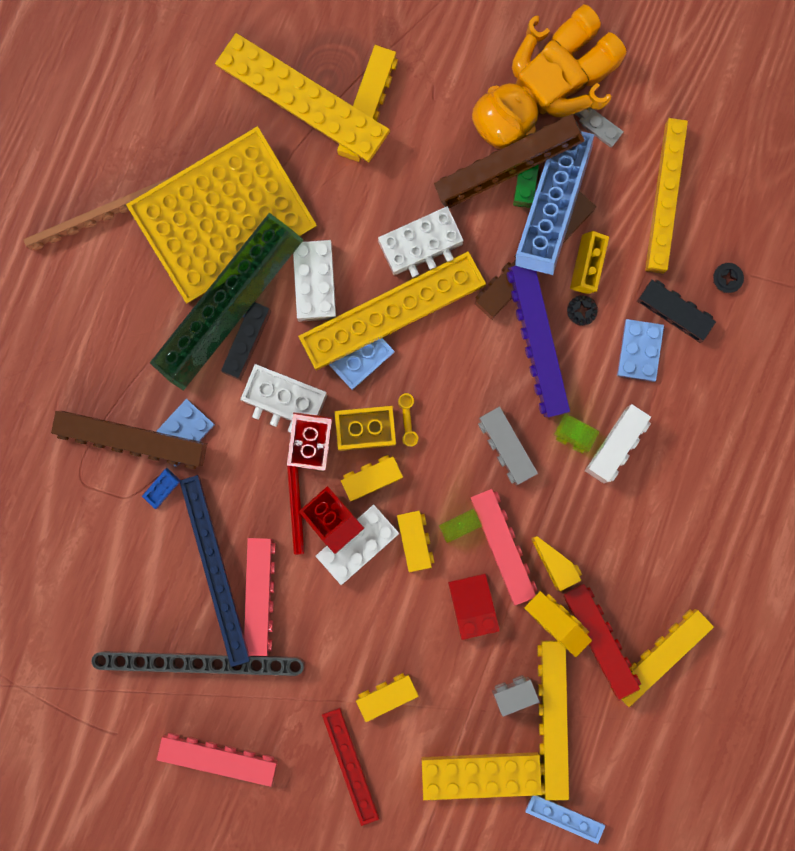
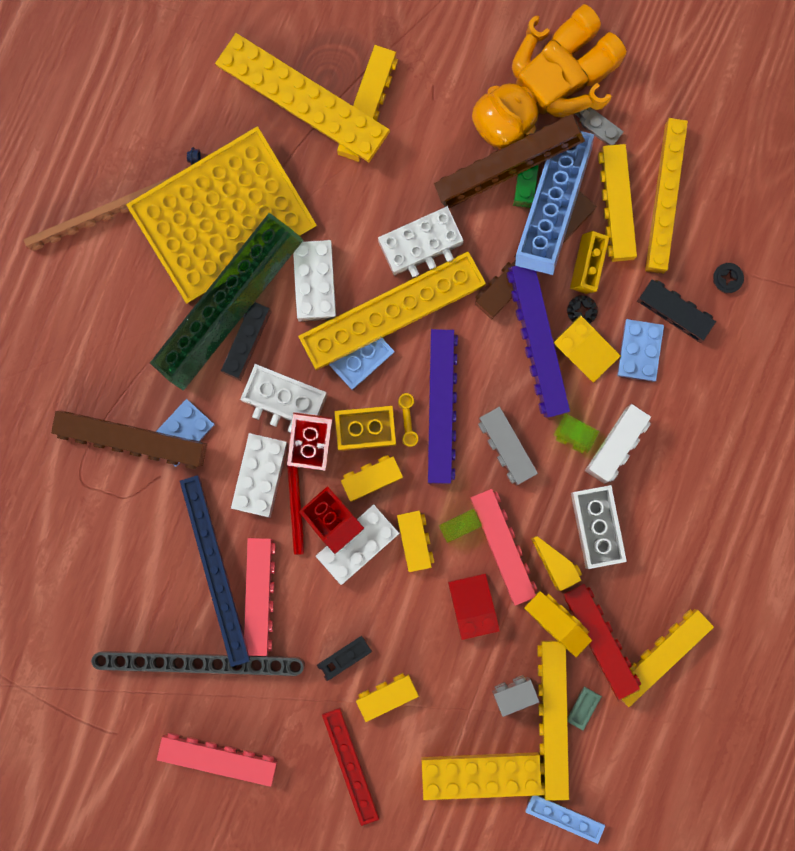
(161, 488): blue plate -> none
(193, 156): none -> dark blue plate
(259, 475): none -> white brick
(345, 657): none -> black plate
(441, 406): none -> dark purple brick
(583, 708): none -> sand green tile
(586, 348): none -> yellow slope
(598, 527): none -> white brick
(618, 203): none -> yellow brick

